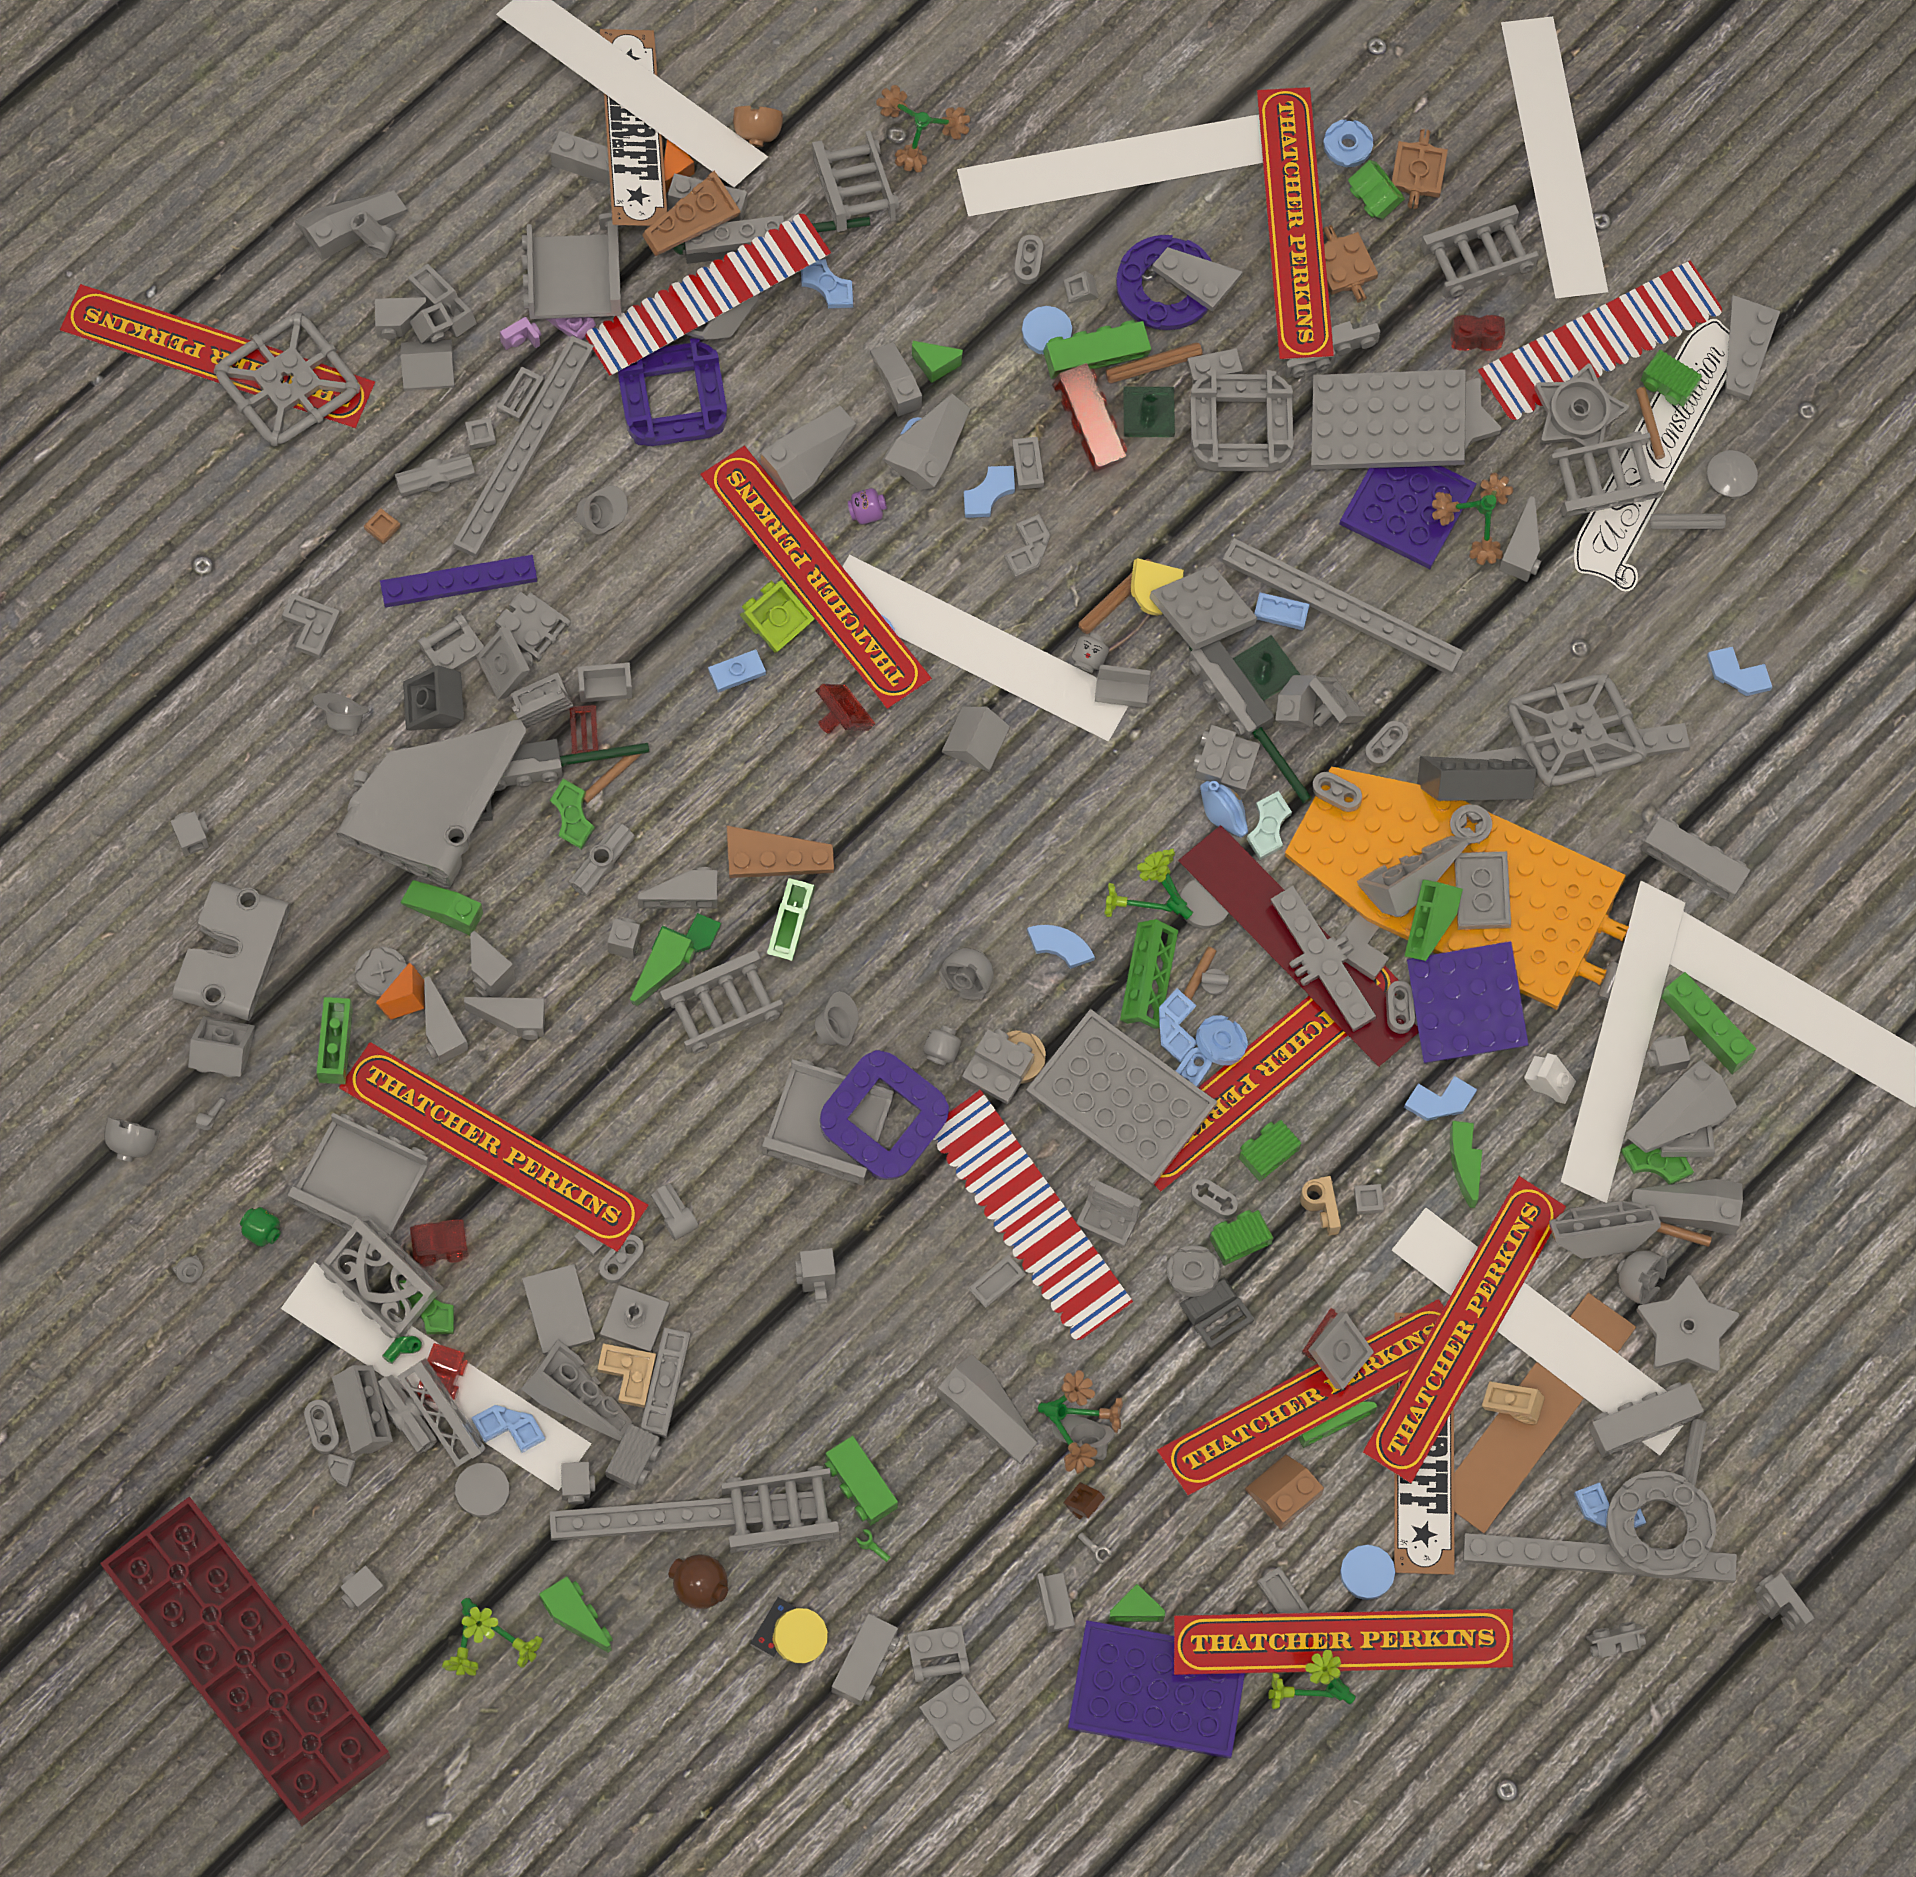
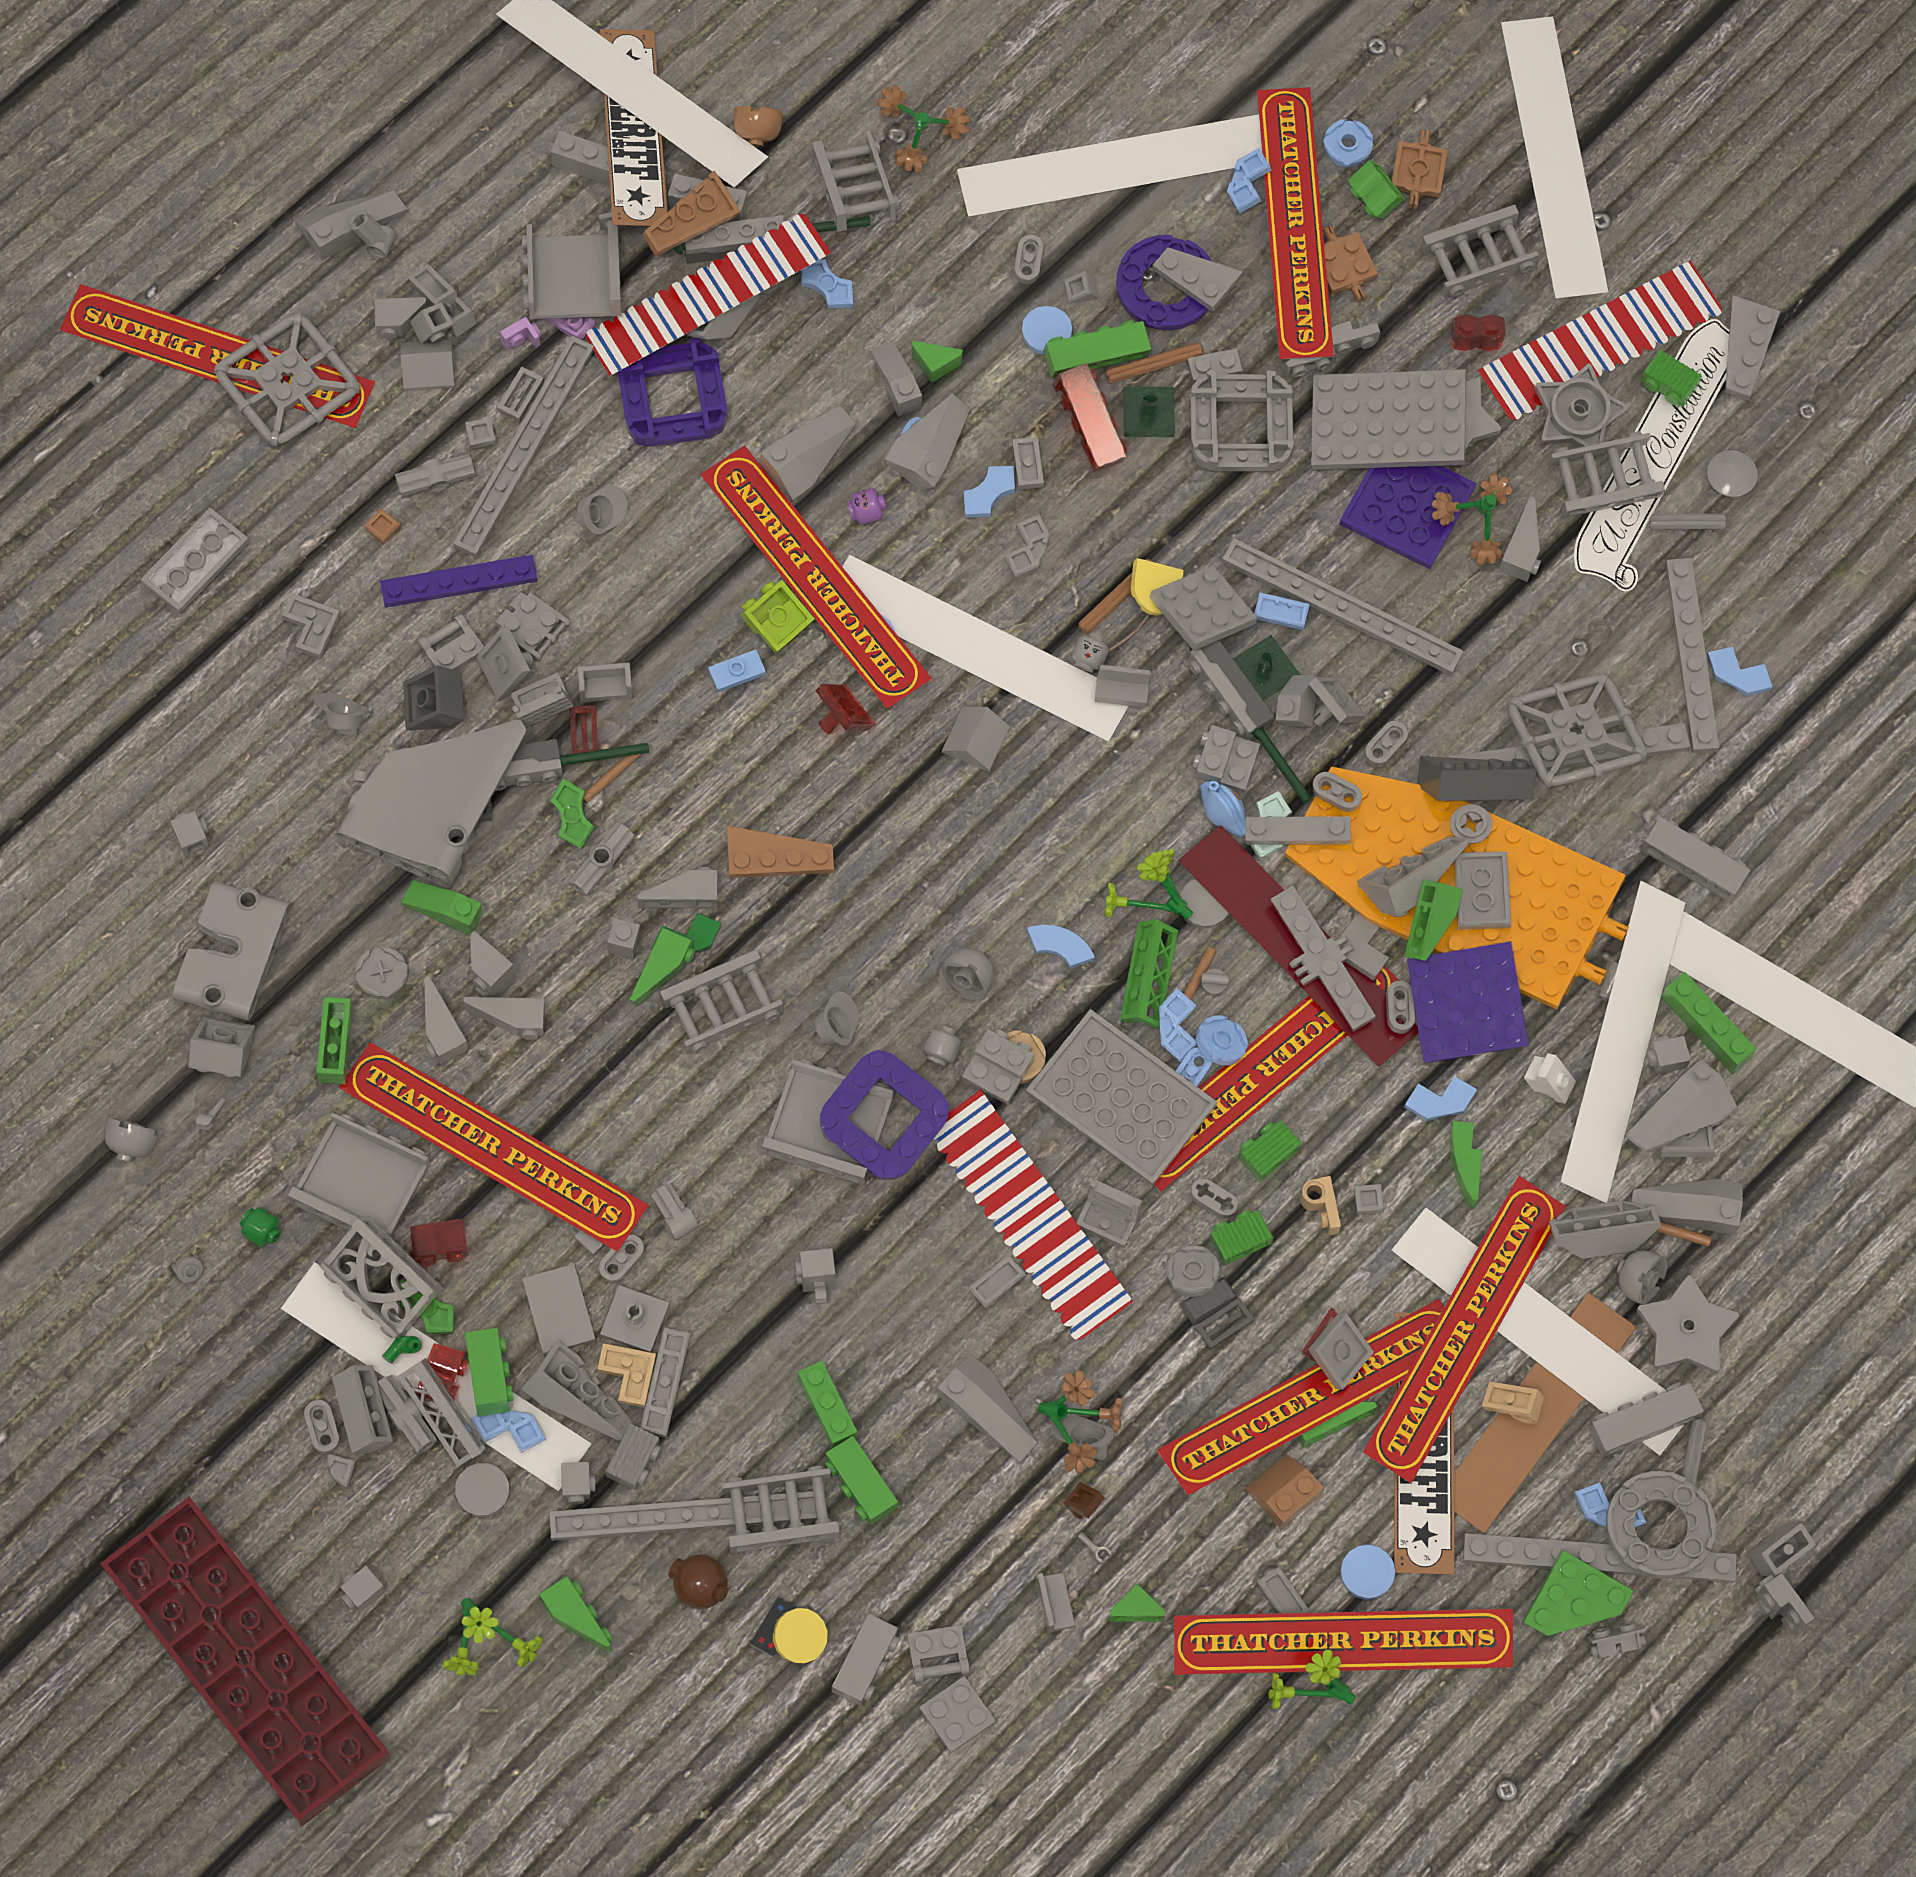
(194, 560): none -> light grey piece
(404, 994): orange slope -> none
(489, 1372): none -> bright green brick
(676, 162): orange slope -> none
(791, 919): slope -> none
(826, 1404): none -> bright green brick
(870, 1544): bright green hand -> none
(1132, 1694): dark purple plate -> none
(1246, 171): none -> light blue tile
(1297, 830): none -> light grey plate
(1575, 1597): none -> bright green plate
(1650, 423): medium nougat bar -> none
(1669, 1168): bright green tile -> none
(1692, 655): none -> light grey plate
(1781, 1549): none -> light grey brick

